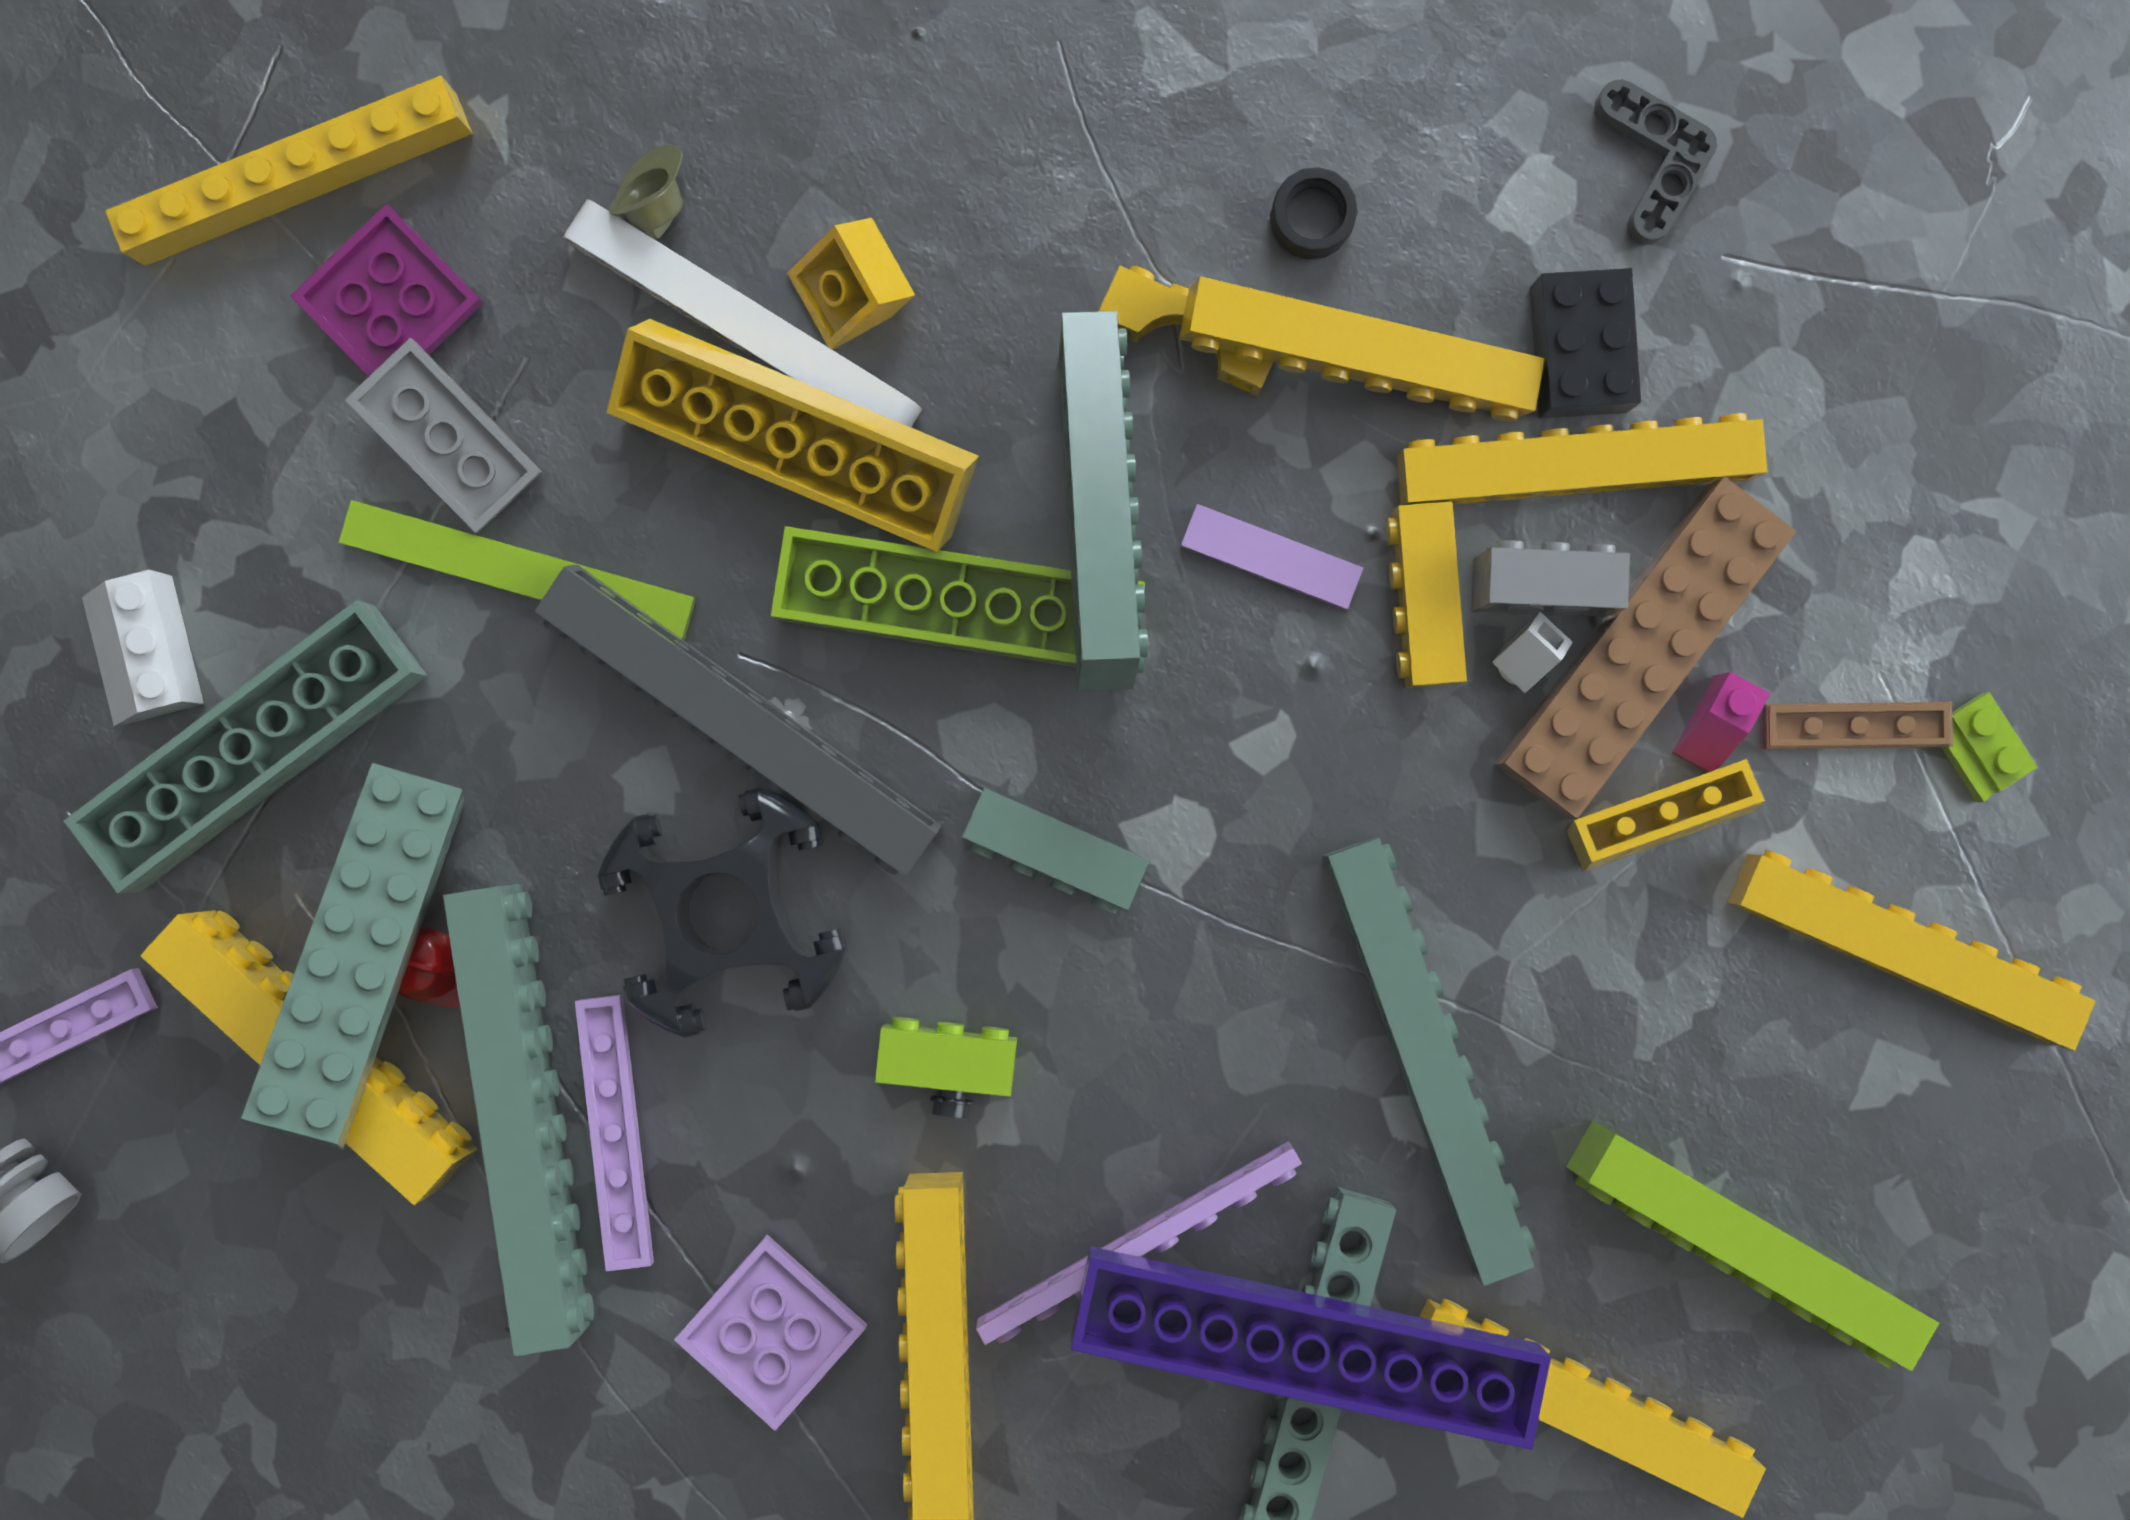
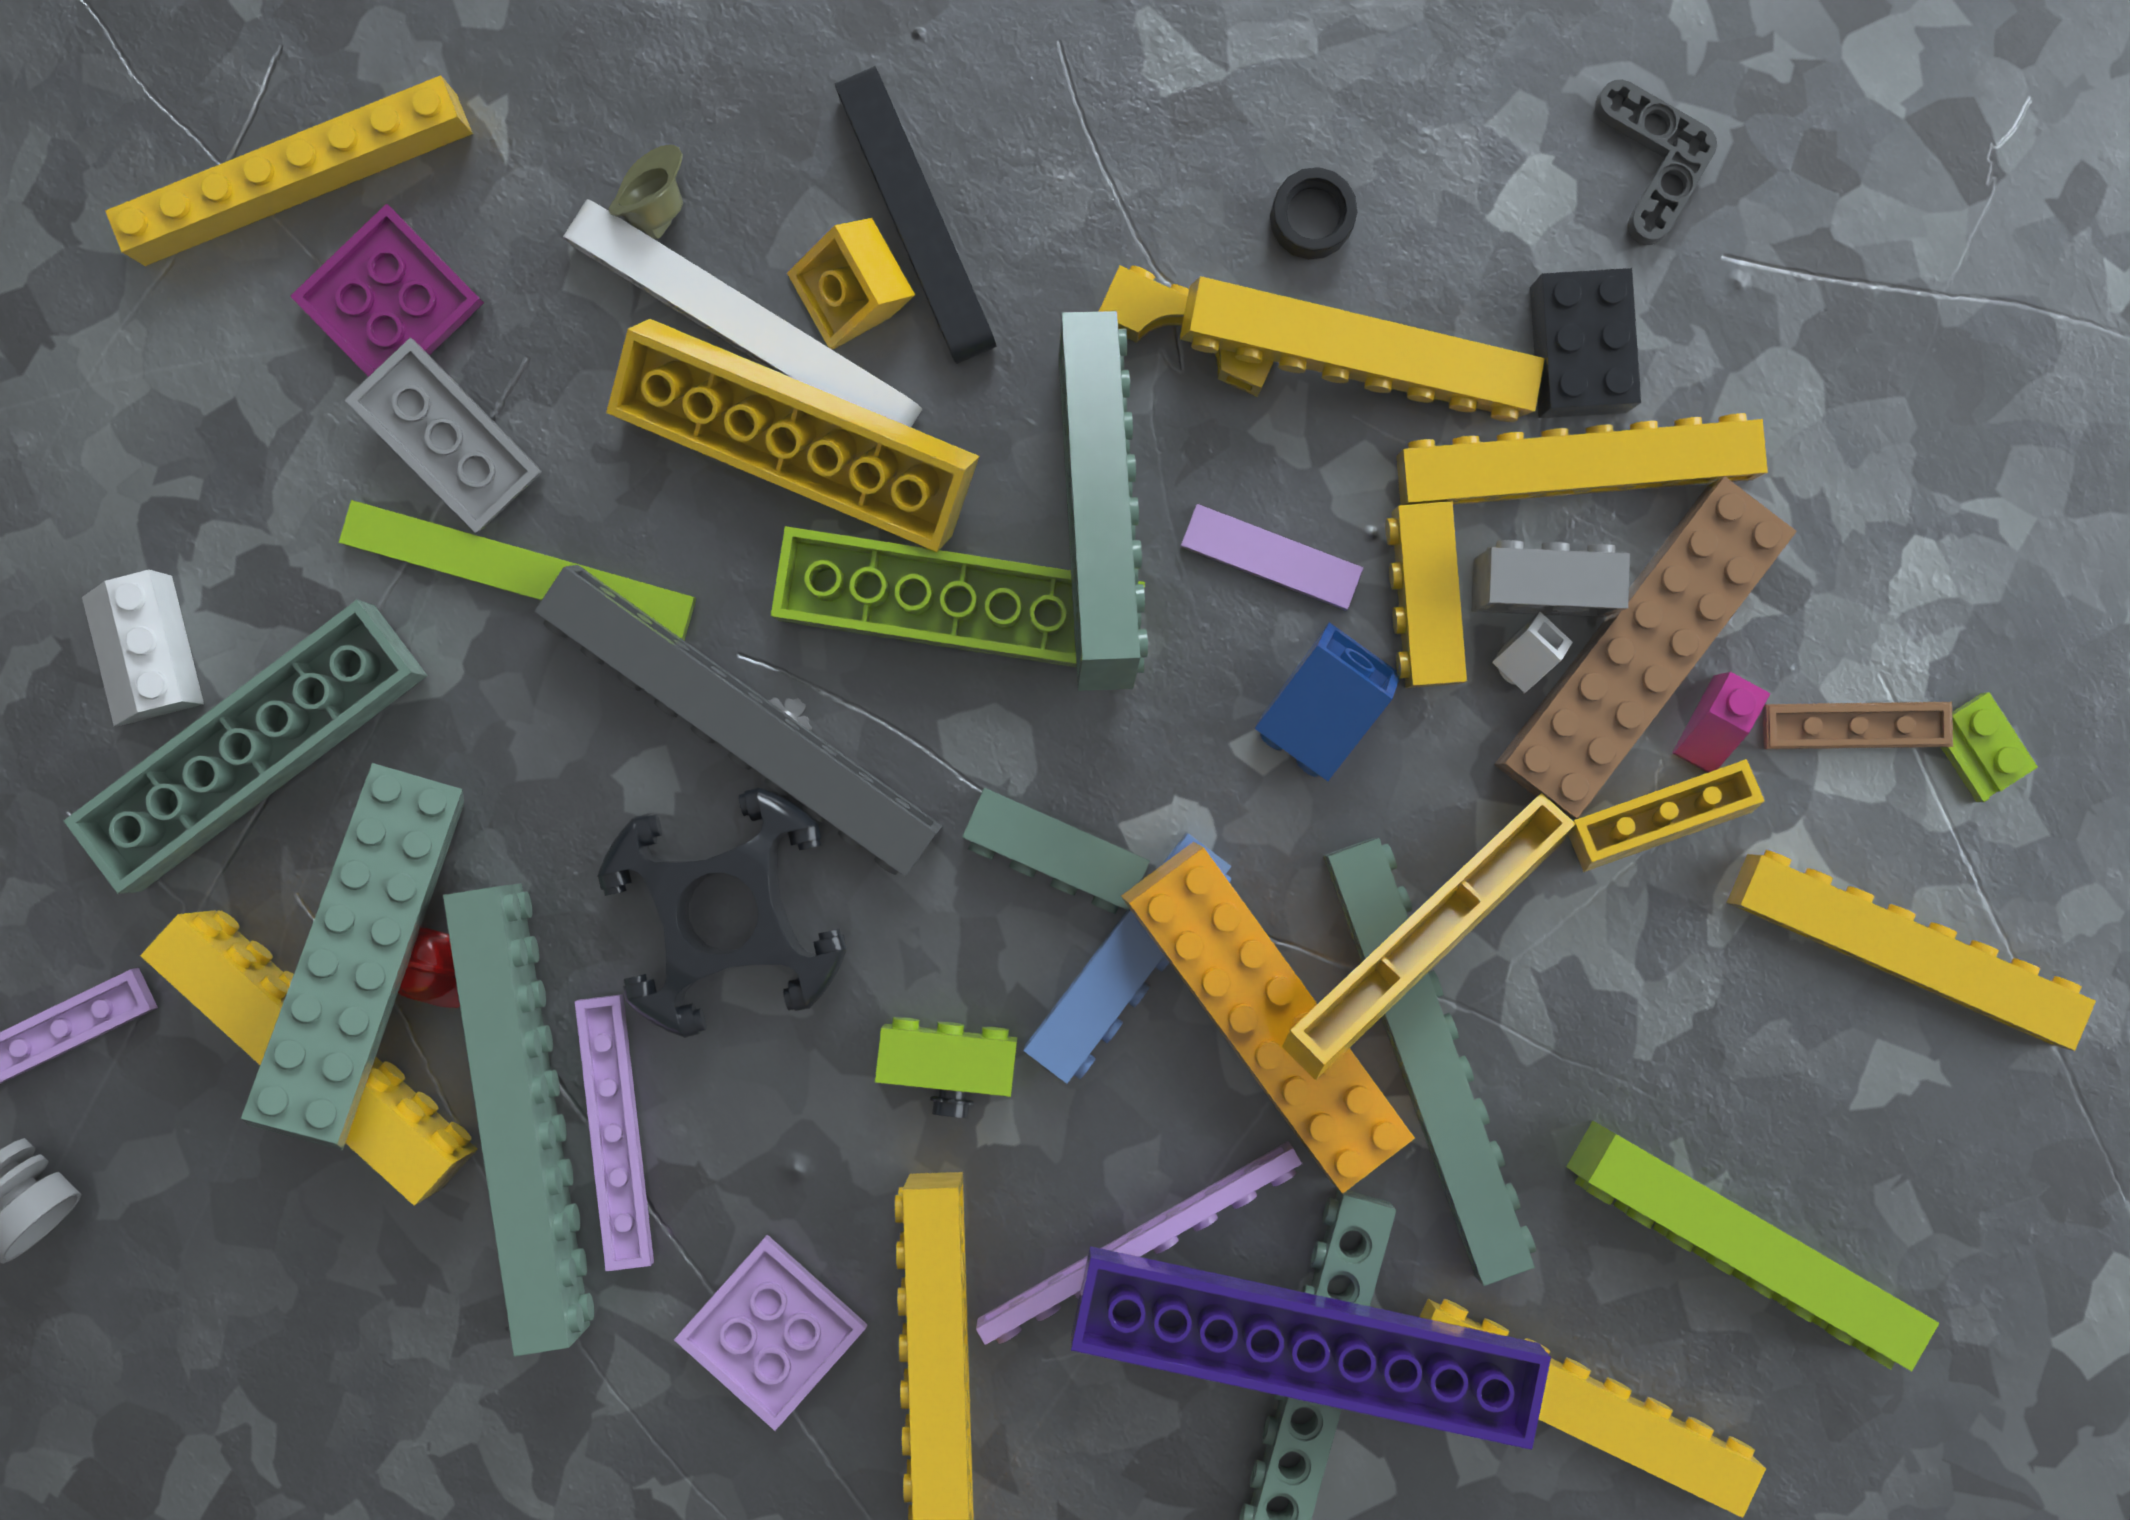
(915, 215): none -> black beam
(1101, 993): none -> medium blue brick
(1254, 1005): none -> light orange brick
(1328, 703): none -> blue slope
(1427, 936): none -> yellow brick

